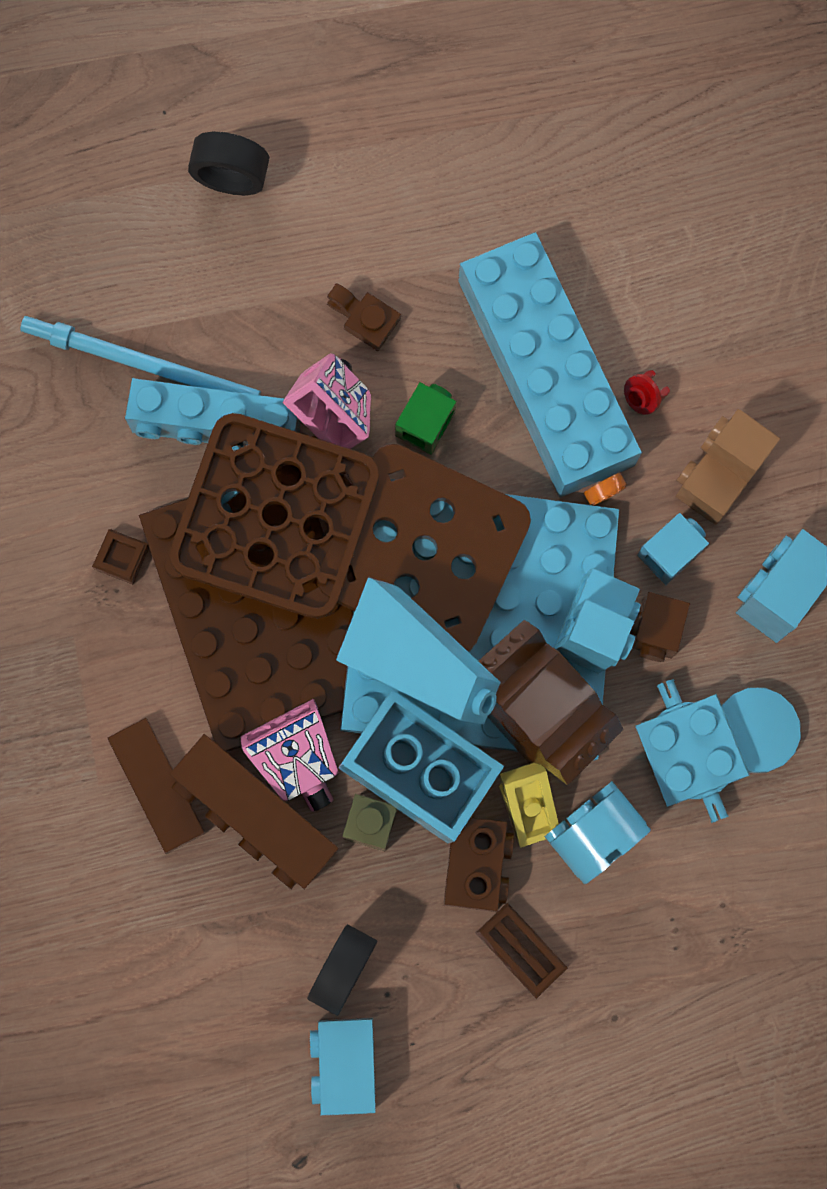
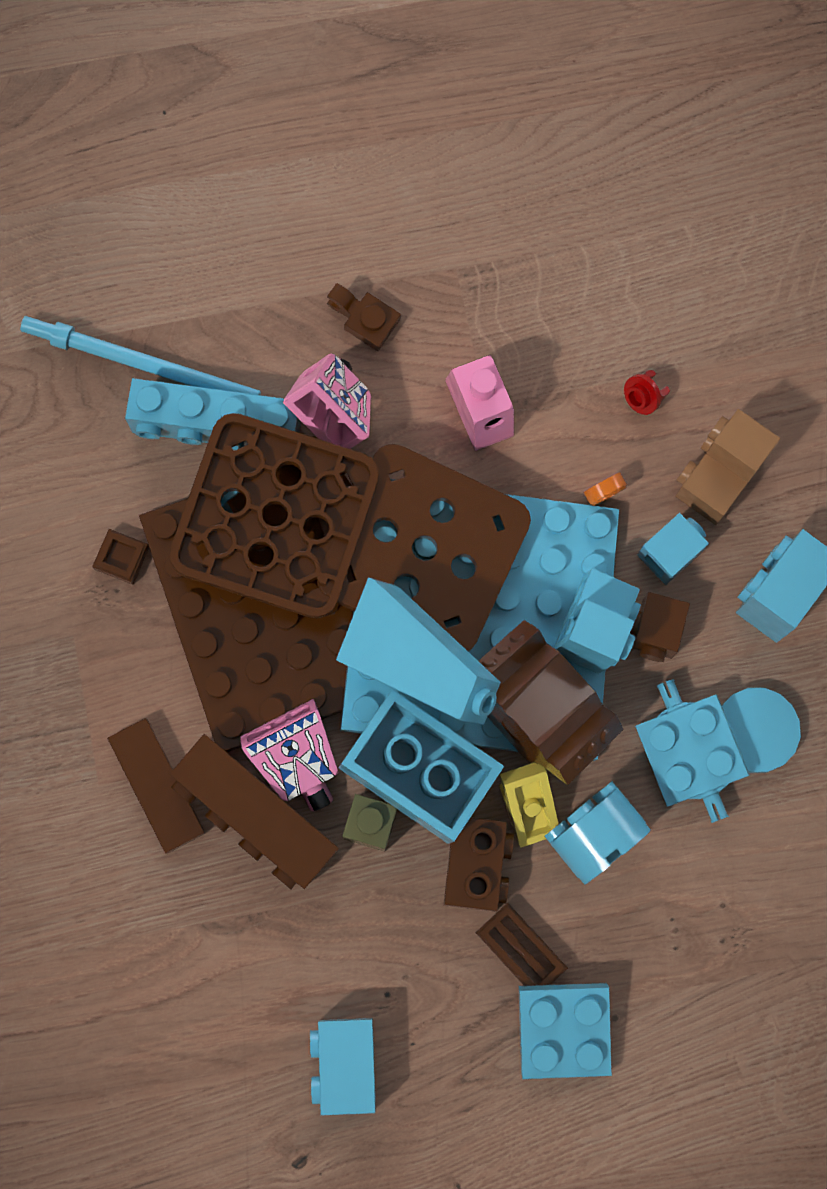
(228, 163): black tyre -> none
(342, 969): black tyre -> none
(426, 417): green brick -> none
(481, 398): none -> bright pink torso
(548, 365): medium azure brick -> none
(565, 1031): none -> medium azure plate

